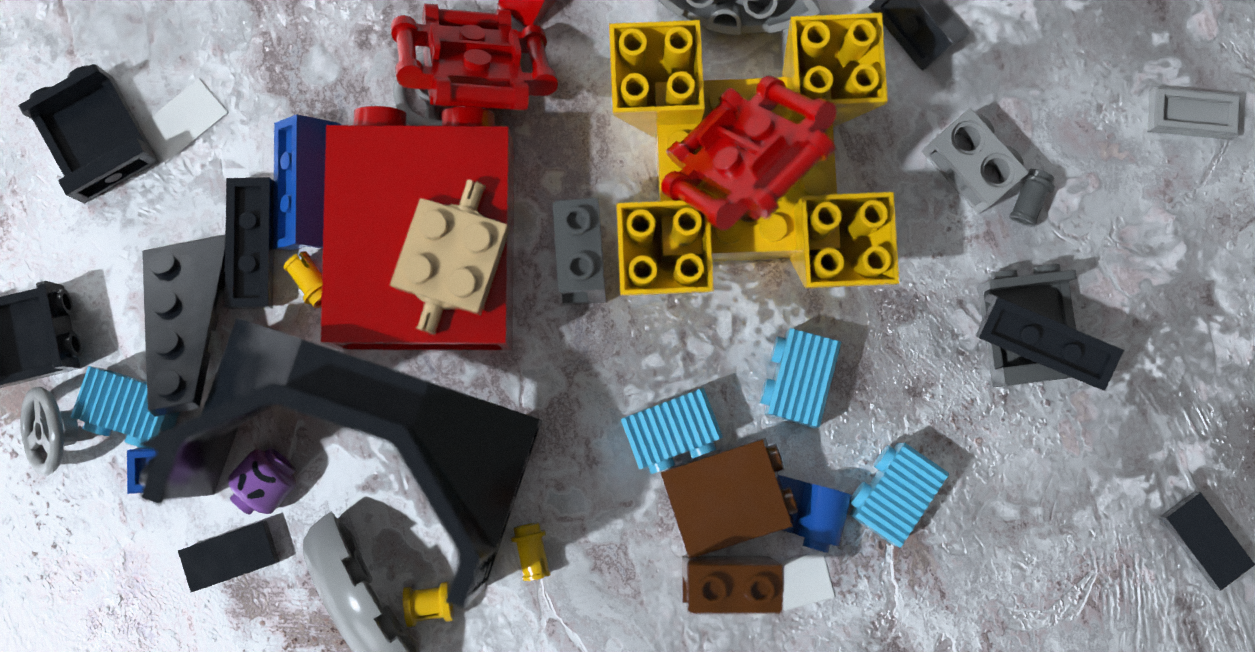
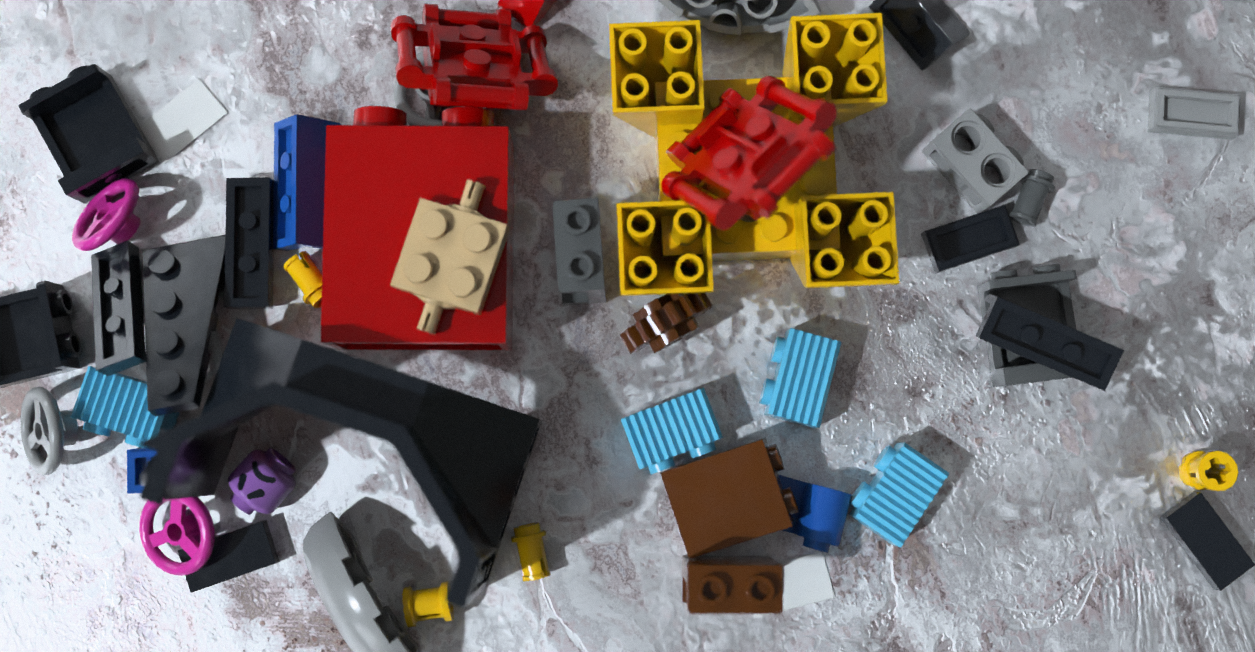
(110, 220): none -> dark pink piece
(118, 308): none -> black plate
(183, 529): none -> dark pink piece
(665, 321): none -> reddish brown gear
(970, 239): none -> black tile
(1217, 479): none -> yellow bush

